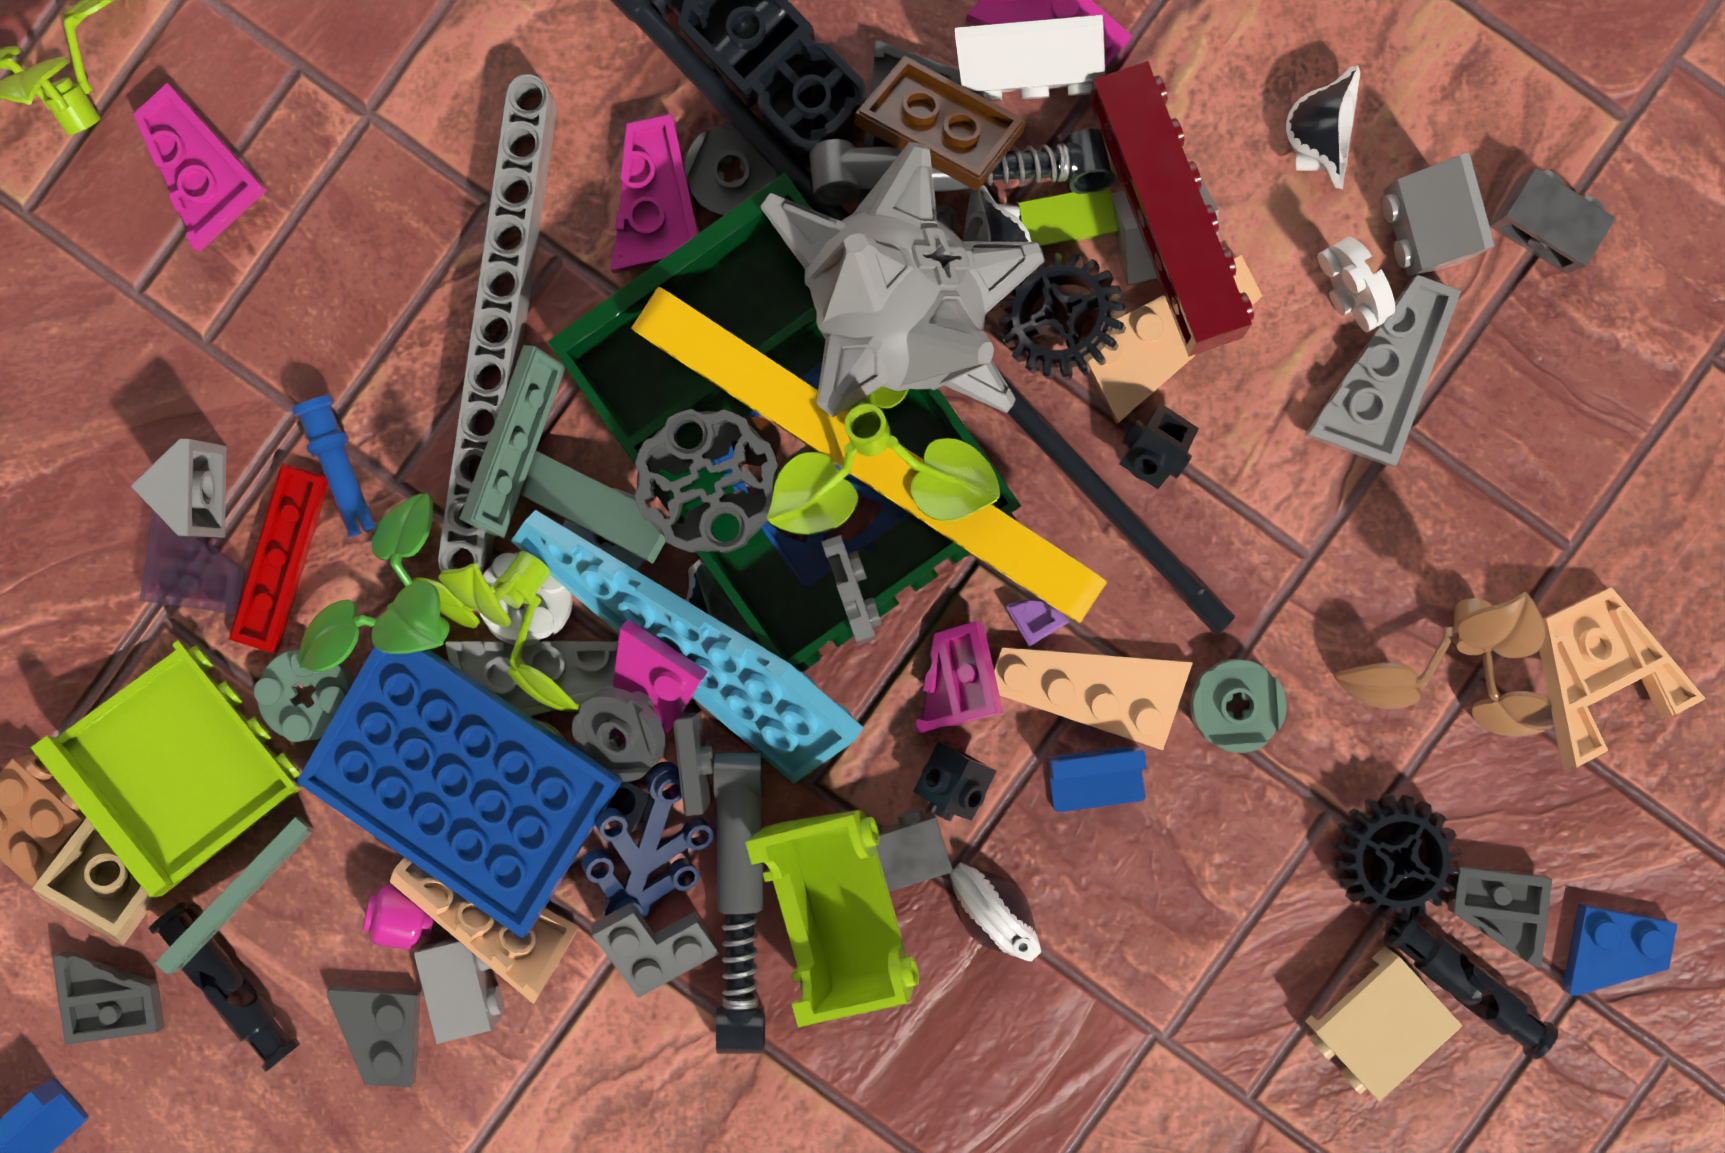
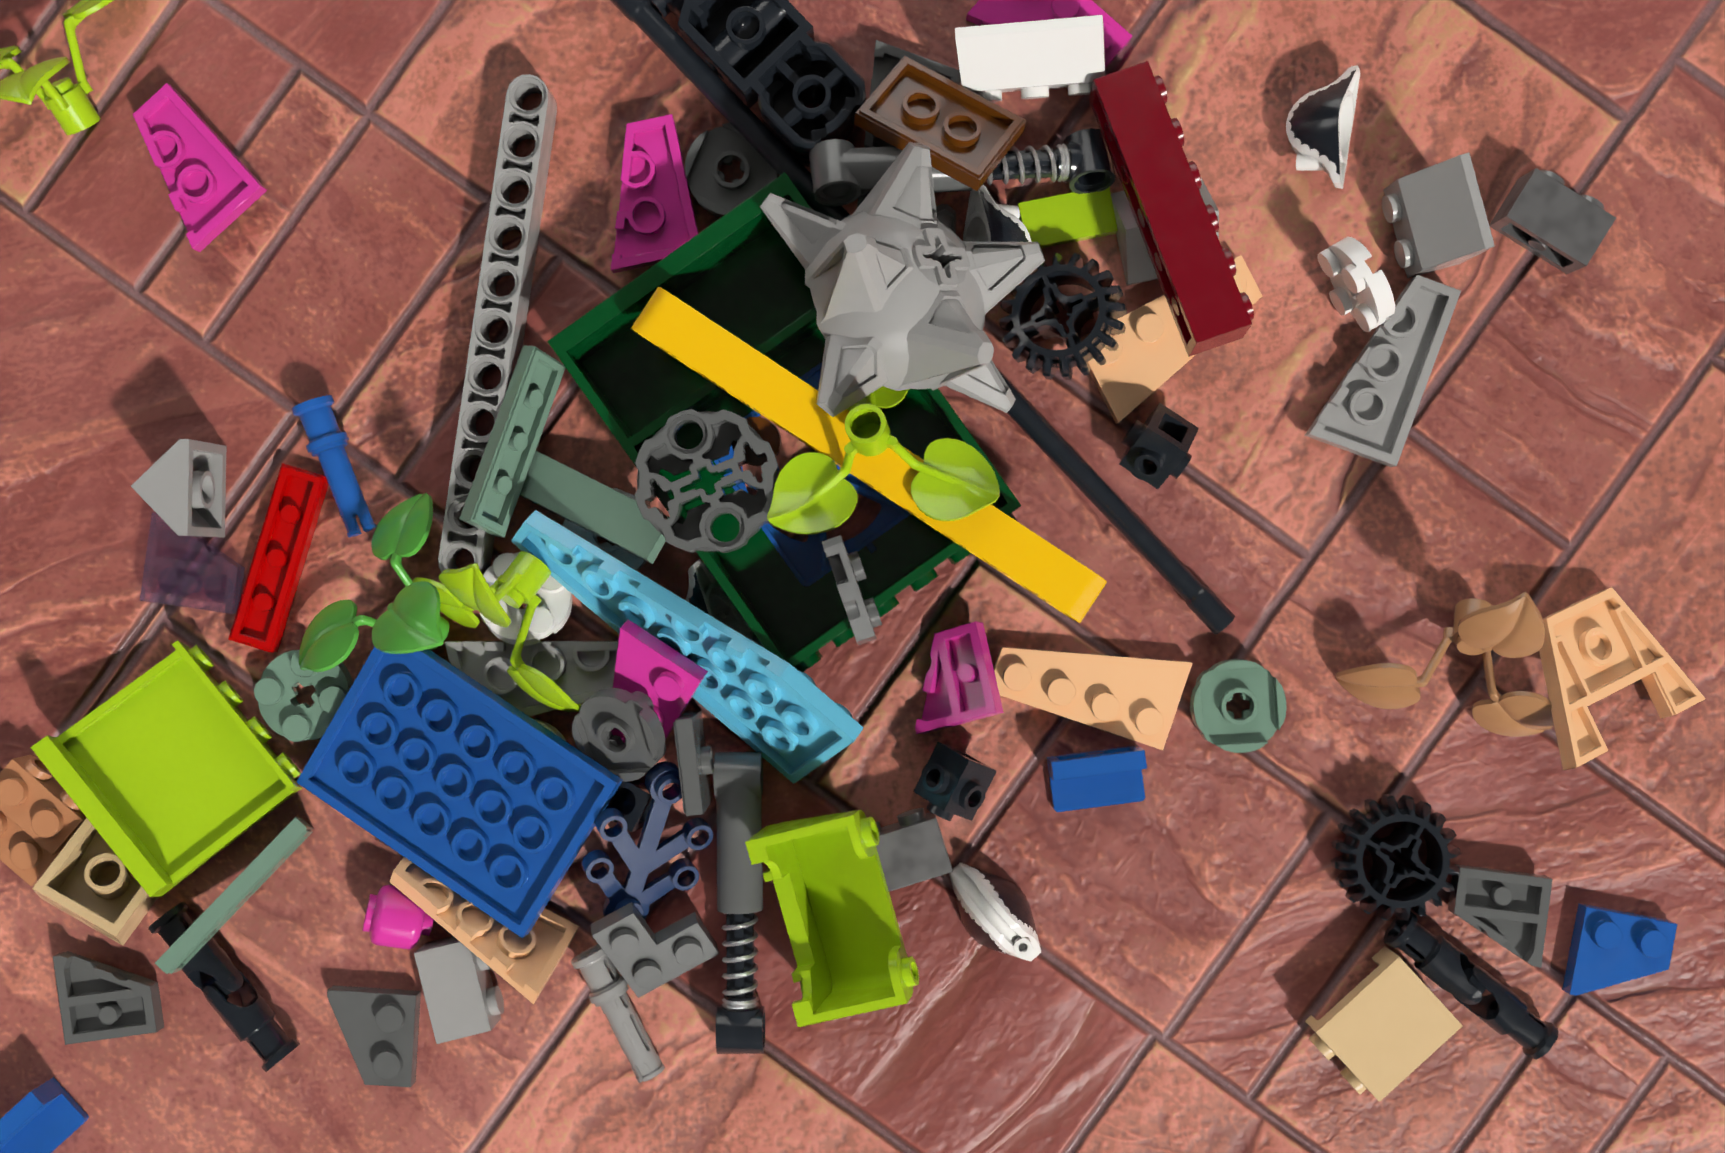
(609, 992): none -> light grey pin
(1035, 619): medium lavender tile -> none

